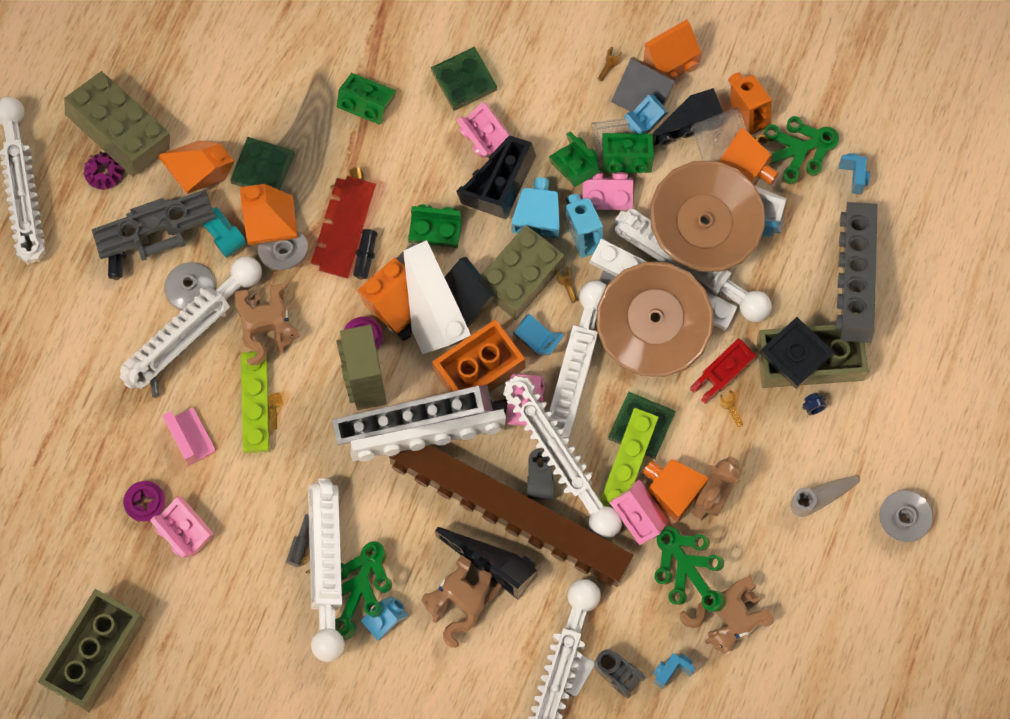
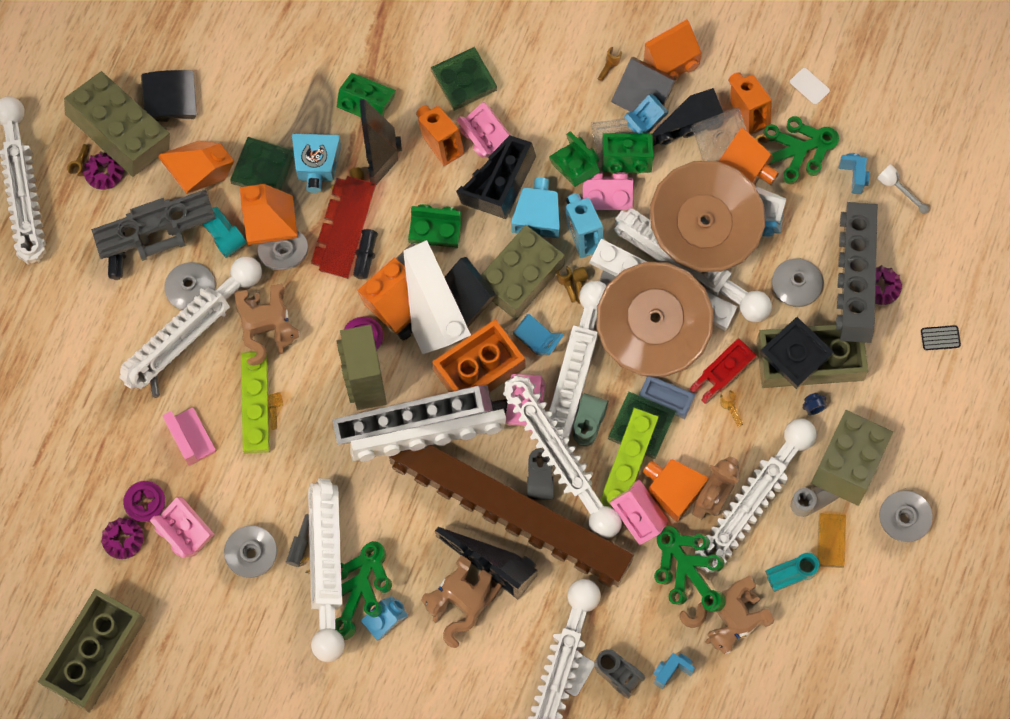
(79, 161): none -> pearl gold hand
(131, 545): none -> magenta gear
(169, 94): none -> black slope
(248, 539): none -> light grey dish
(316, 158): none -> medium azure torso
(379, 142): none -> black wedge
(438, 127): none -> orange torso
(578, 276): none -> pearl gold hand
(590, 416): none -> sand green piece
(667, 395): none -> sand blue tile
(790, 572): none -> teal piece
(796, 293): none -> light grey dish
(799, 436): none -> white gear
(809, 86): none -> white sticker
(831, 540): none -> clear yellow tile
(852, 457): none -> olive brick
(890, 292): none -> magenta gear
(891, 177): none -> hinge
(940, 337): none -> sticker

